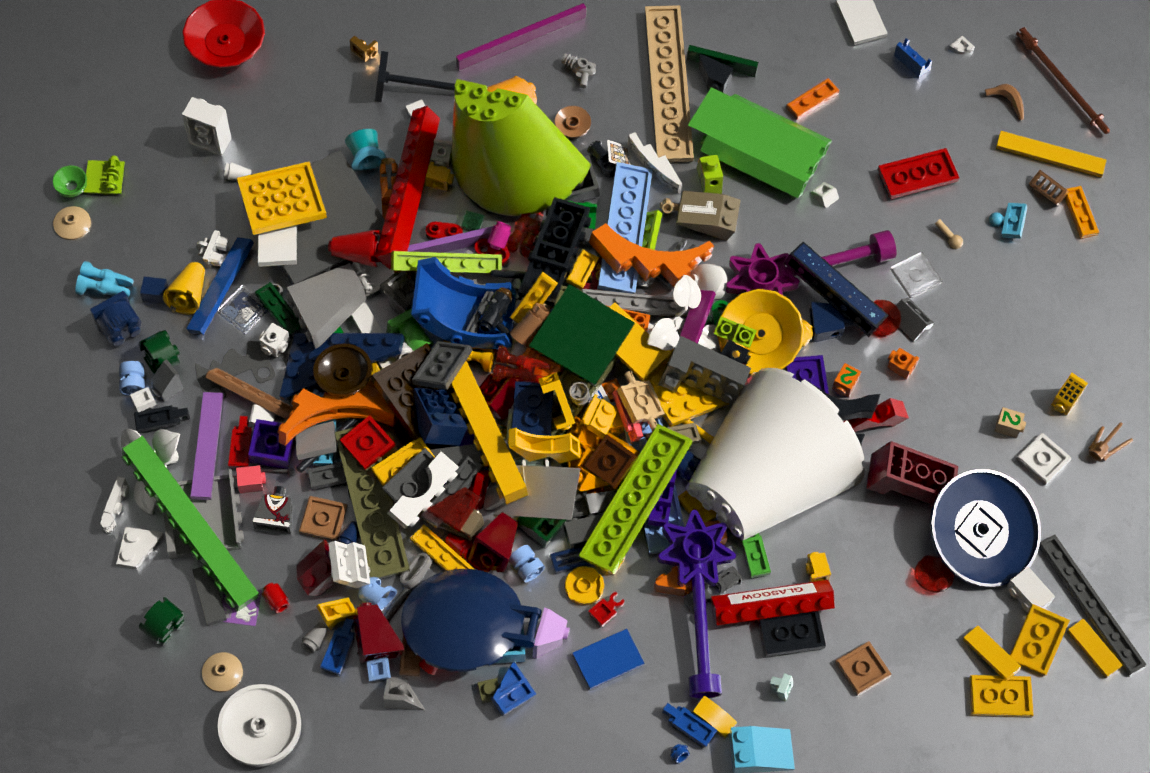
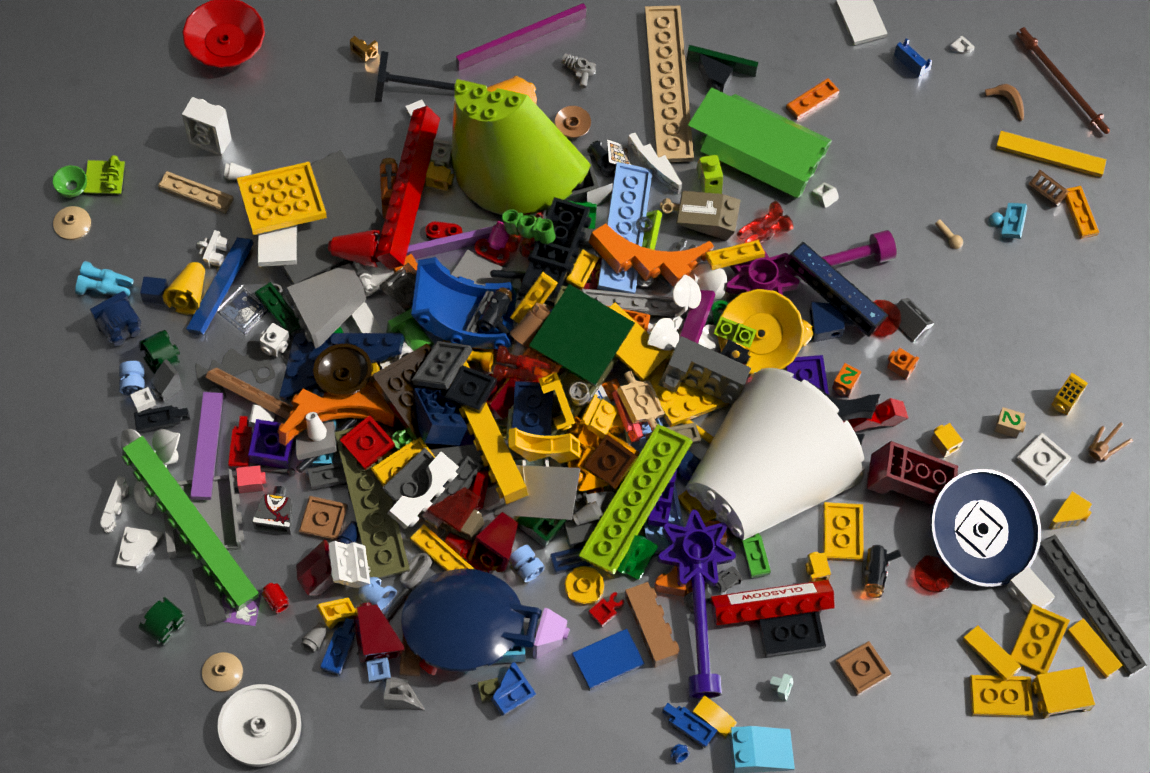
(195, 192): none -> tan tile
(315, 427): none -> white cone
(364, 149): hat -> none
(401, 439): none -> bright green plate
(452, 261): lime plate -> none
(470, 389): none -> black tile
(472, 221): clear green plate -> none
(528, 226): none -> bright green piece
(588, 513): none -> light grey cone
(600, 195): none -> white sticker
(637, 557): none -> green bracket
(644, 229): none -> clear smoke piece
(651, 624): none -> medium nougat brick
(735, 254): none -> yellow tile
(759, 228): none -> clear red piece
(843, 531): none -> yellow tile
(875, 571): none -> black piece
(916, 275): clear tile -> none
(918, 173): red plate -> none
(946, 439): none -> yellow brick
(1063, 691): none -> yellow panel
(1072, 512): none -> yellow slope

